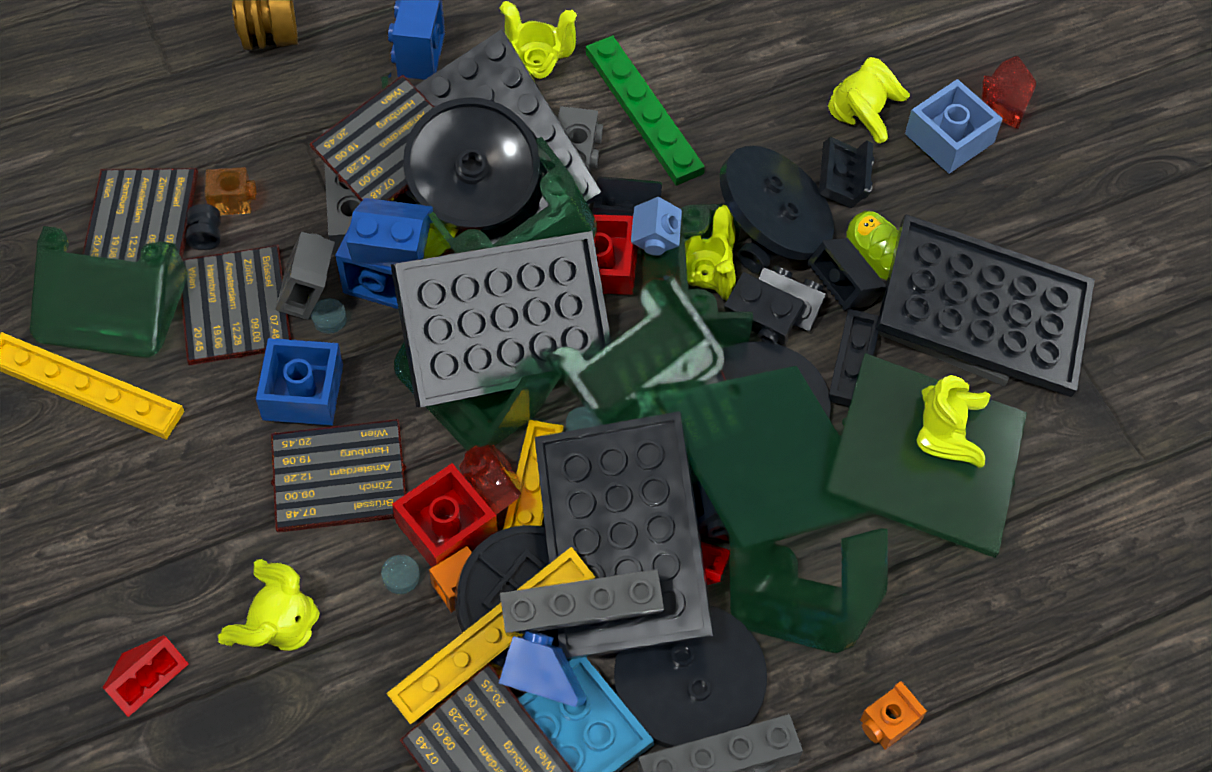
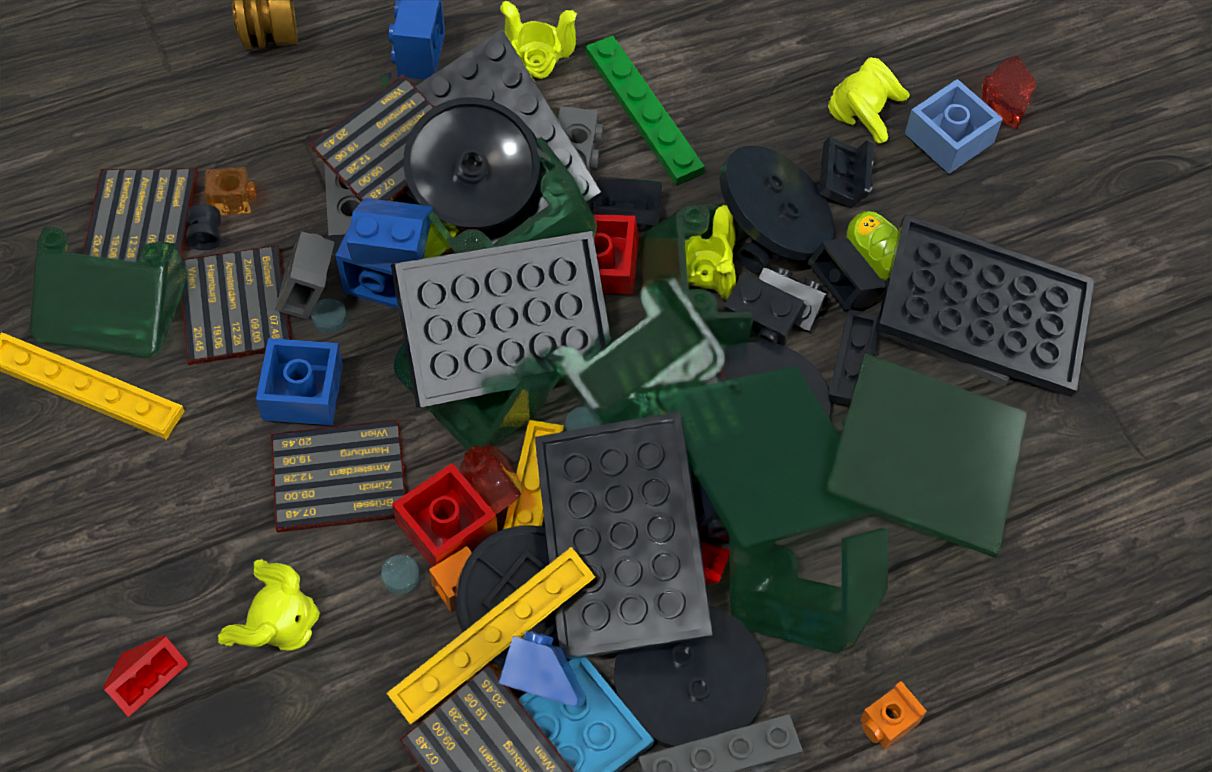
(581, 602): dark grey brick -> none
(656, 226): medium blue brick -> none
(946, 421): neon yellow hair -> none

